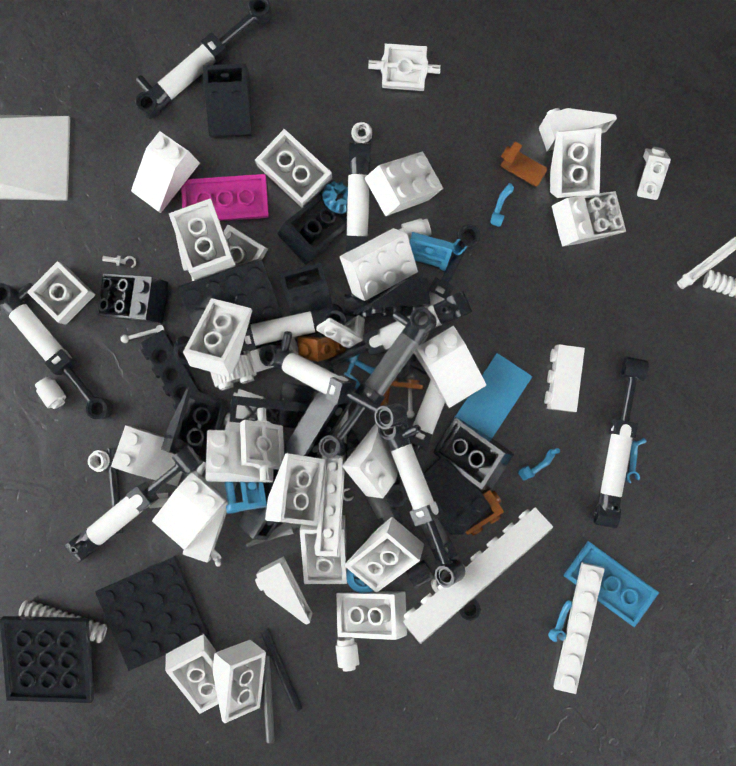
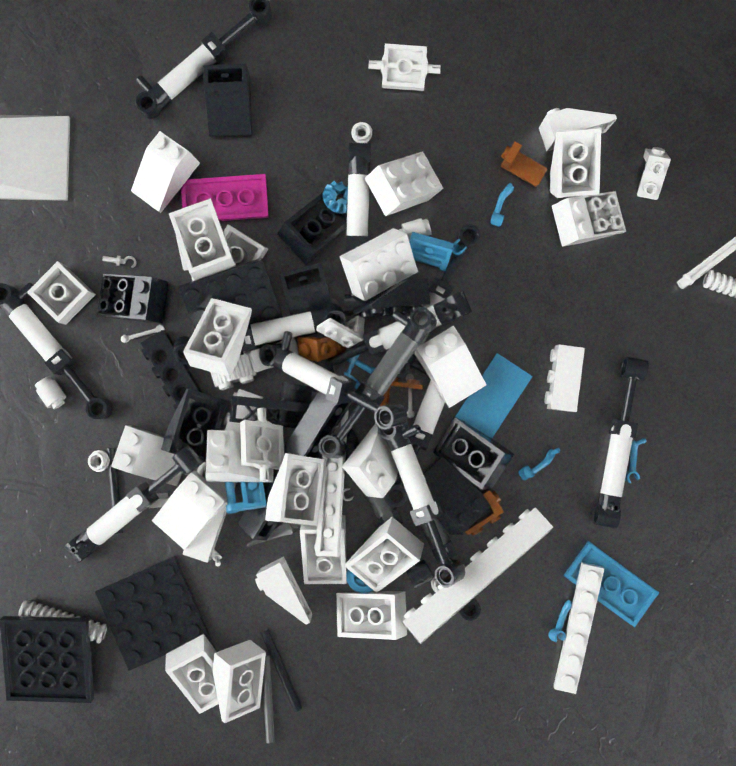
(293, 168): white brick -> none
(347, 653): white brick -> none

